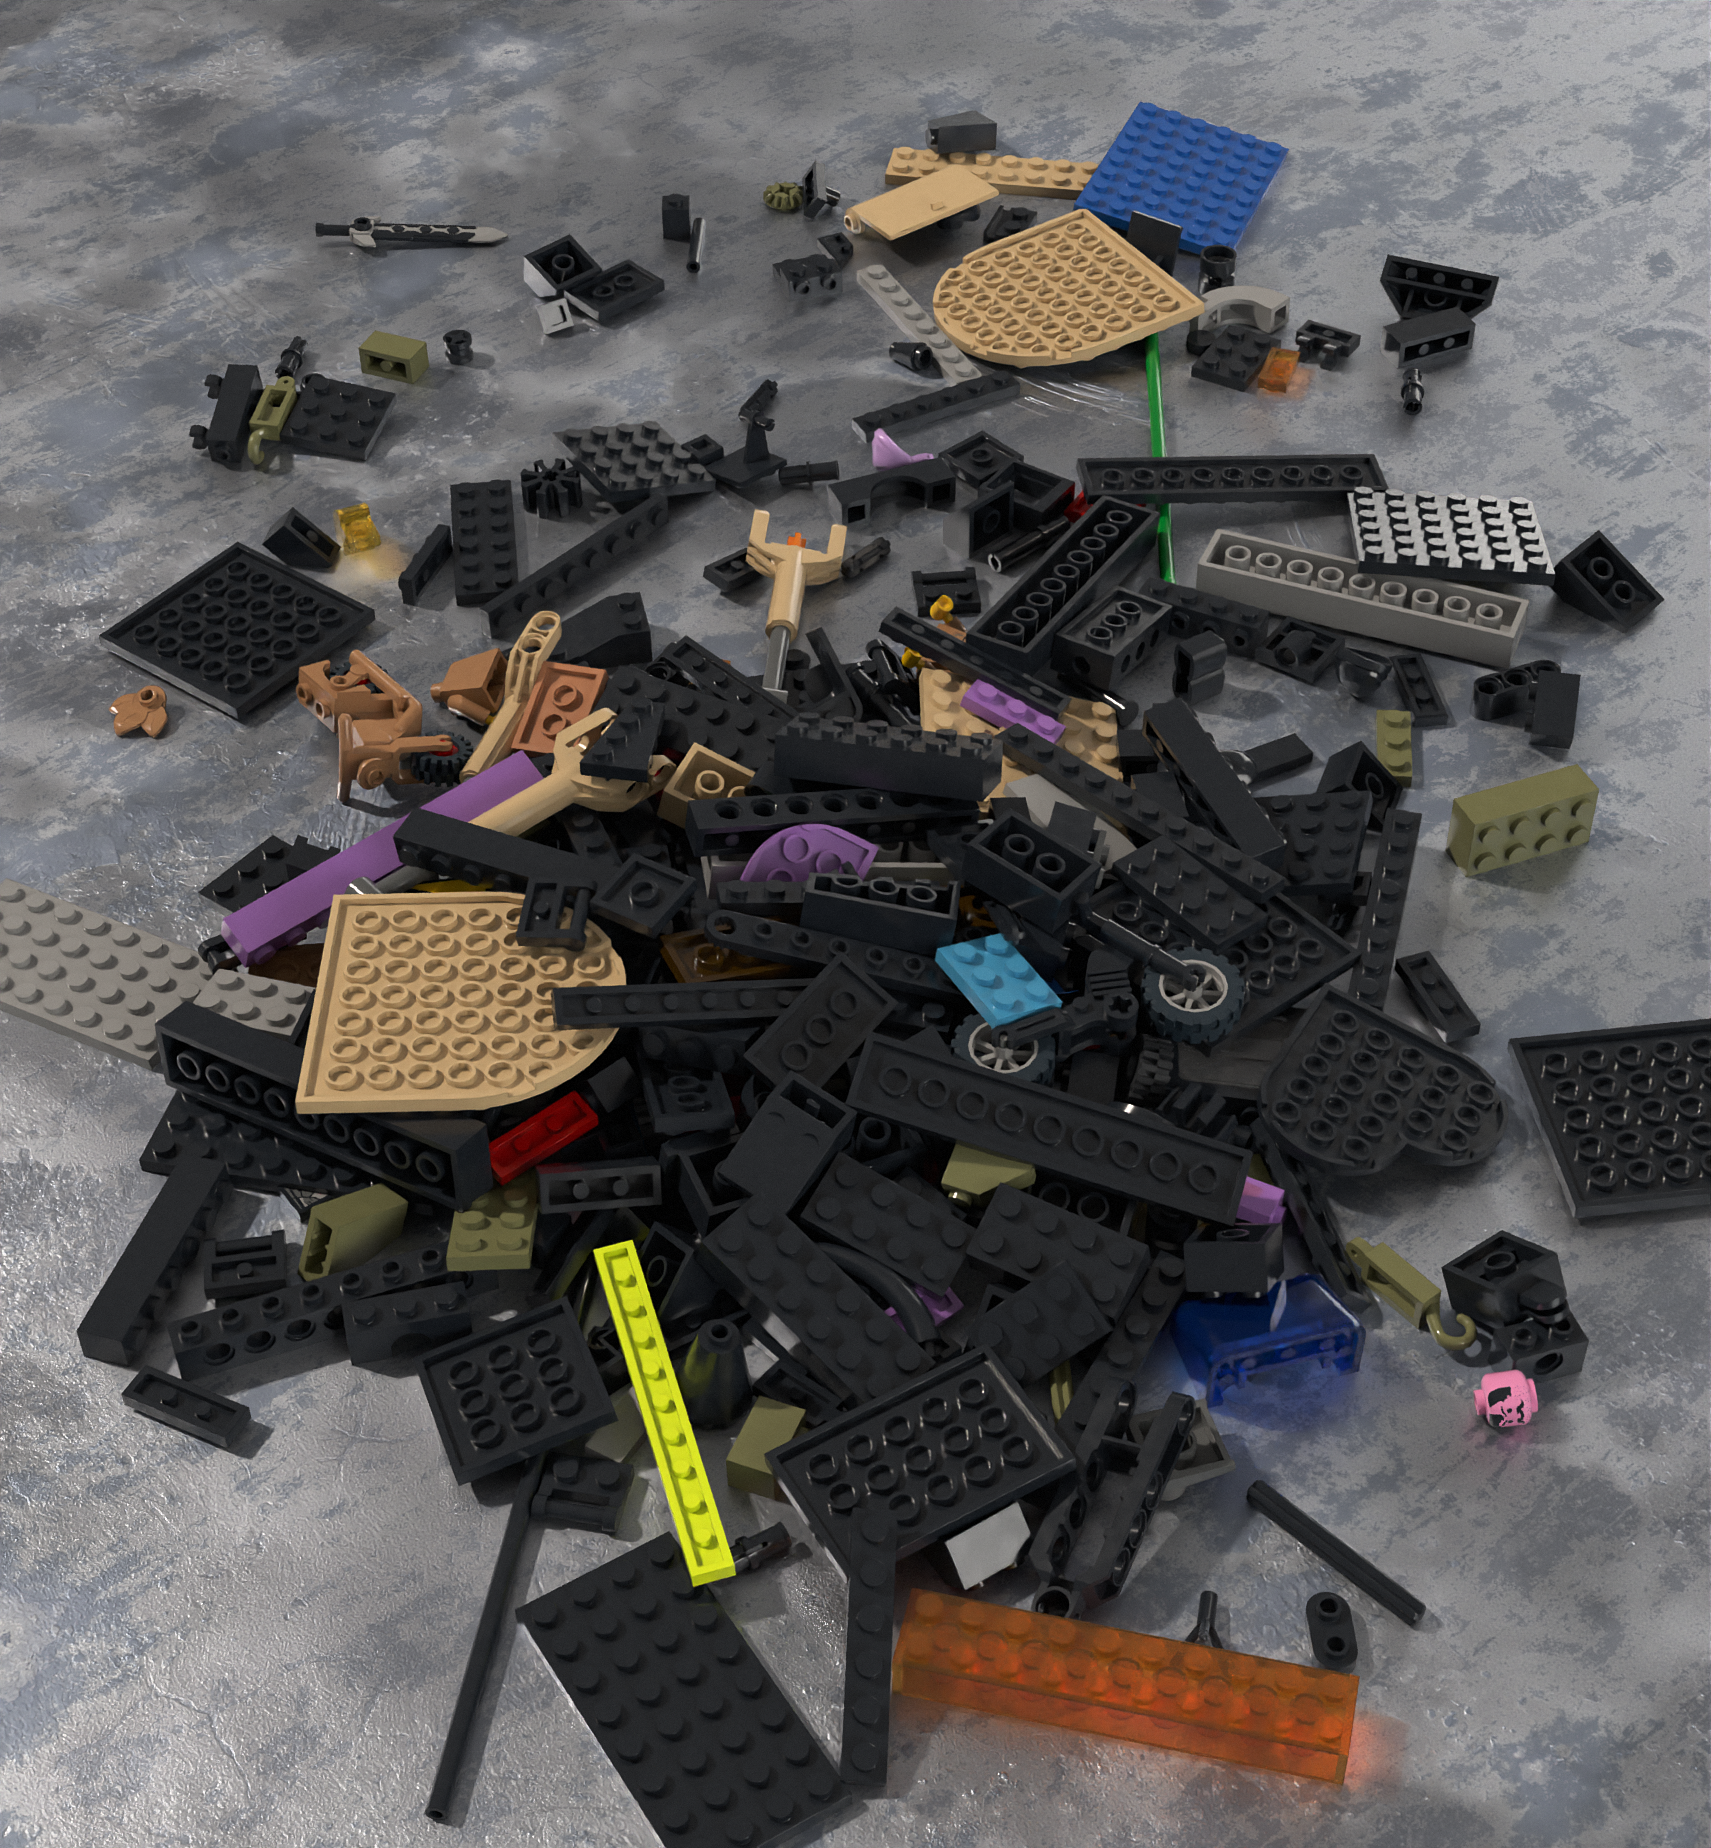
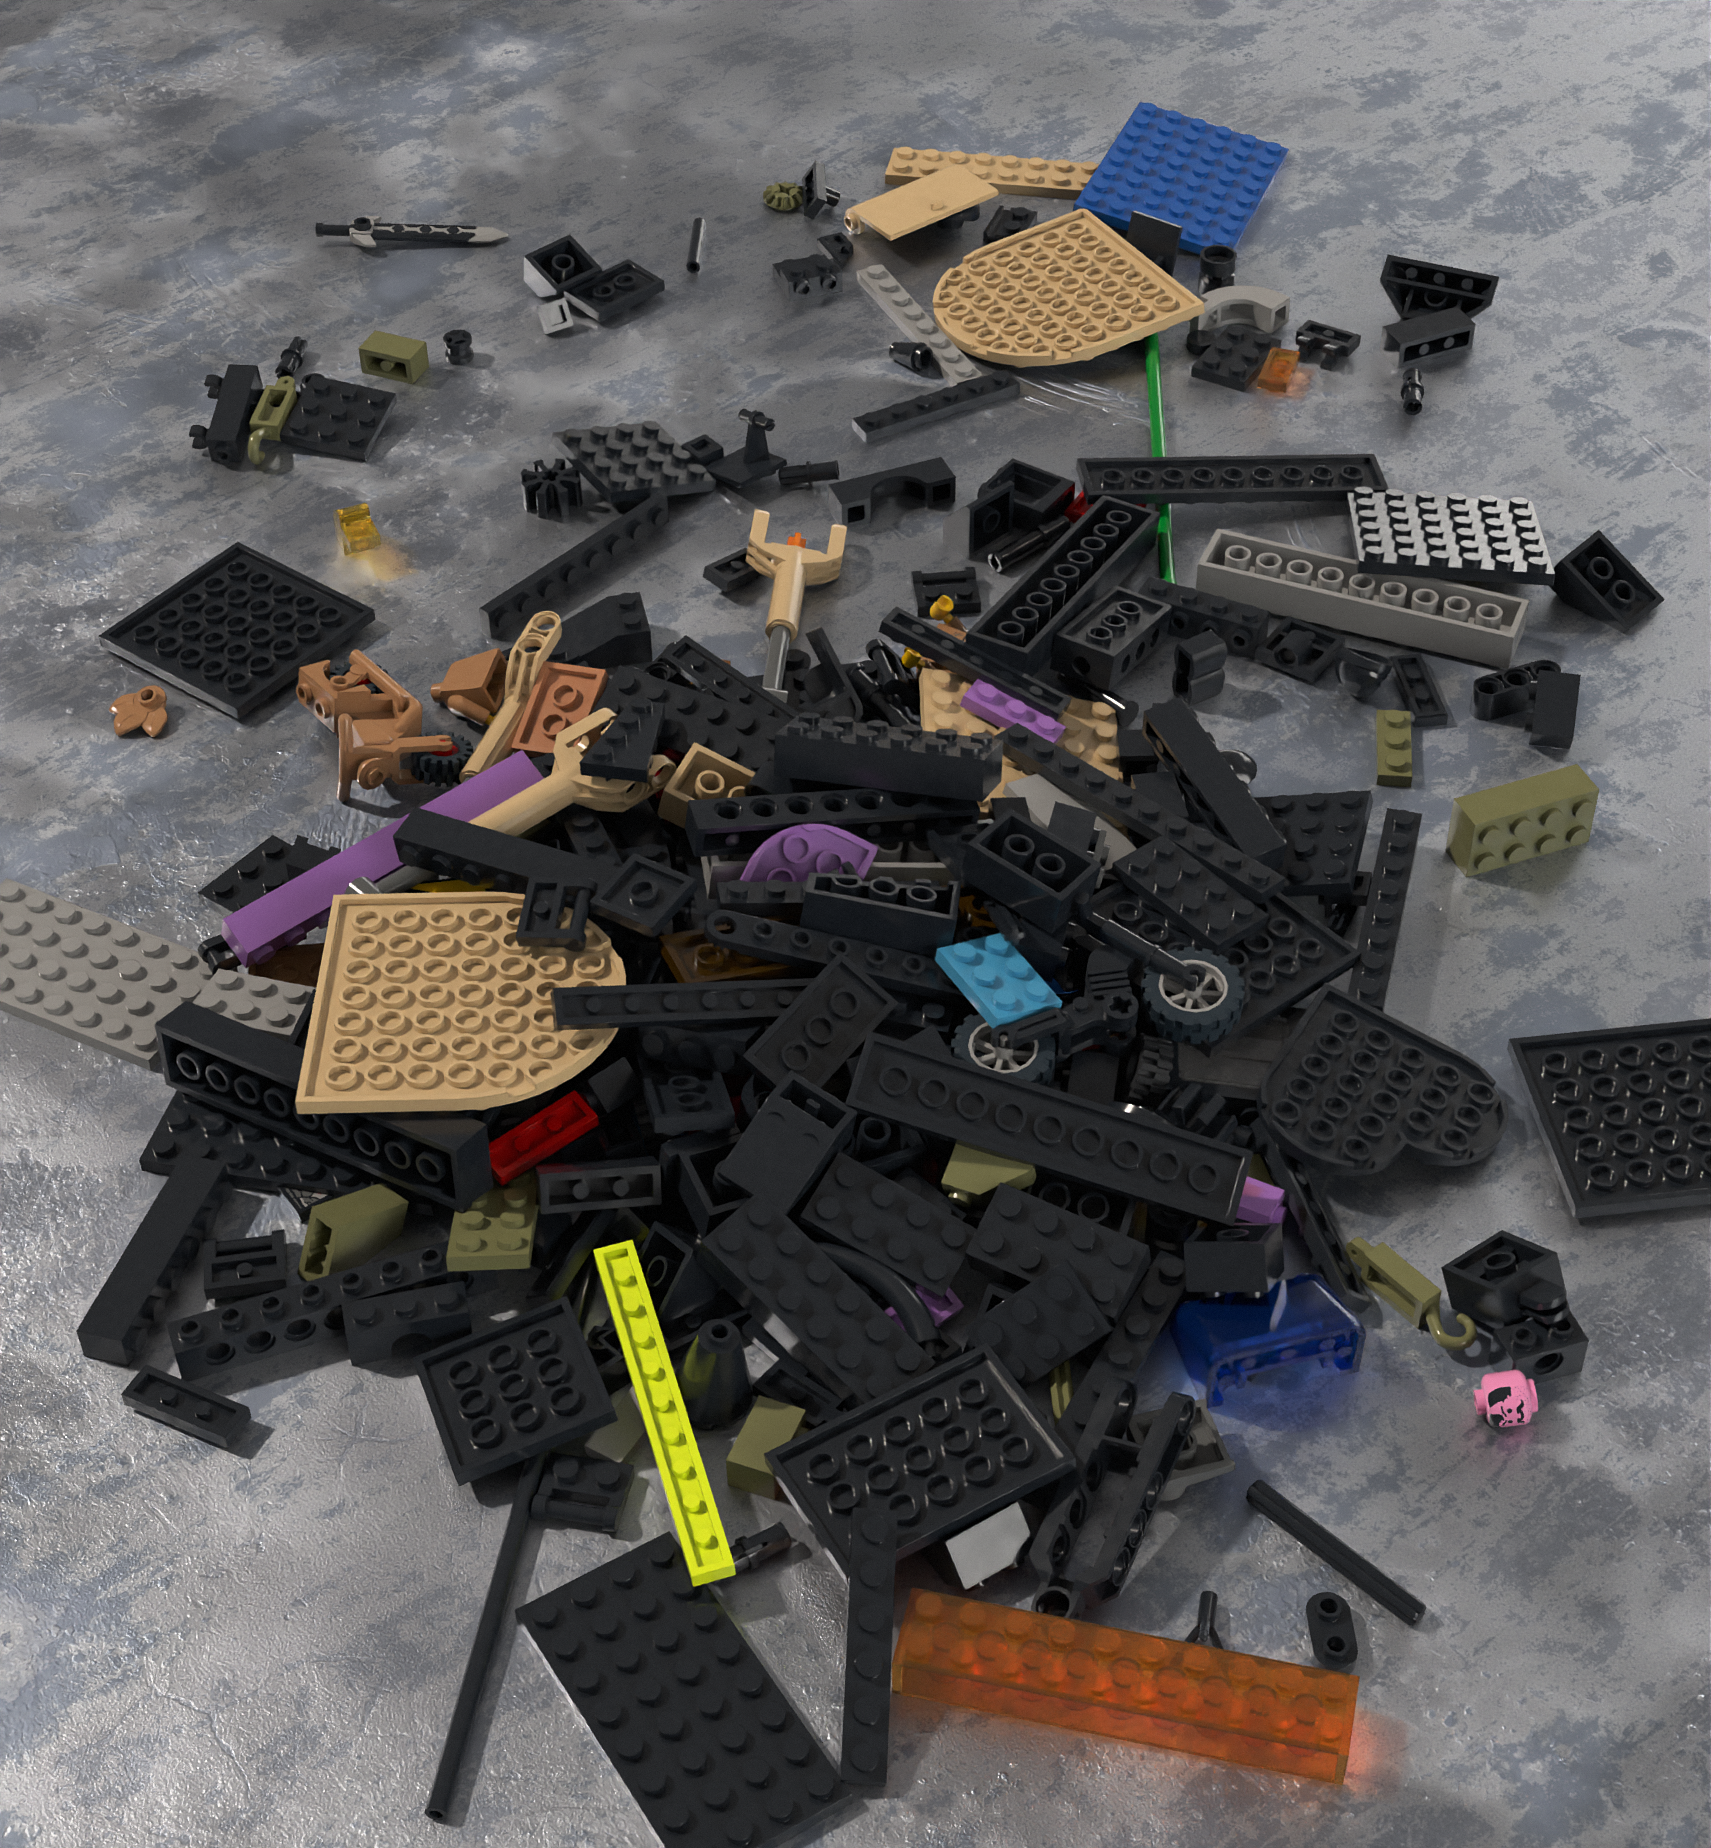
(300, 542): black slope -> none
(425, 564): black plate -> none
(483, 540): black plate -> none
(676, 216): black brick -> none
(761, 396): black axle -> none
(865, 557): black axle -> none
(890, 456): lavender hat -> none
(961, 133): black slope -> none
(978, 458): black plate -> none
(1279, 756): black tile -> none
(1360, 770): black slope -> none
(1437, 996): black plate -> none

